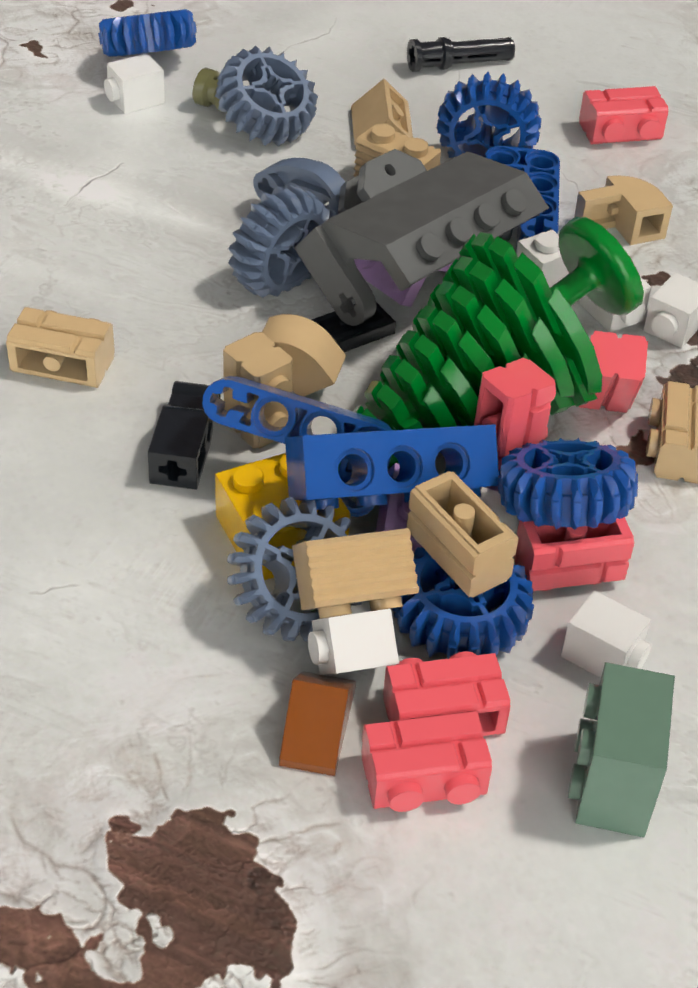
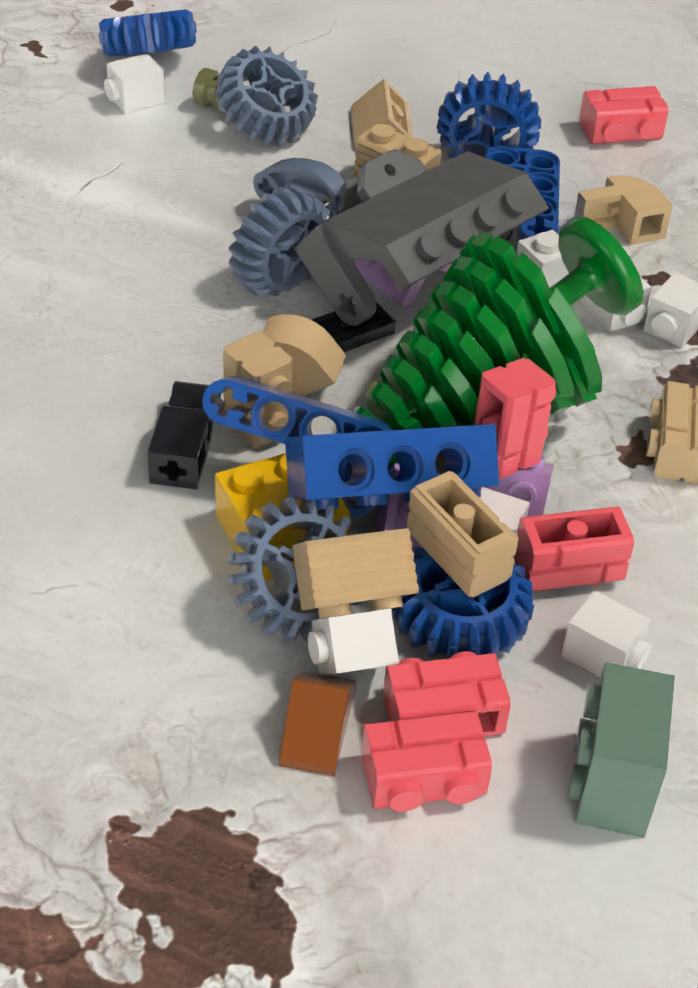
(60, 347): tan brick -> none
(444, 53): black pin -> none
(568, 483): blue gear -> none
(622, 369): coral brick -> none

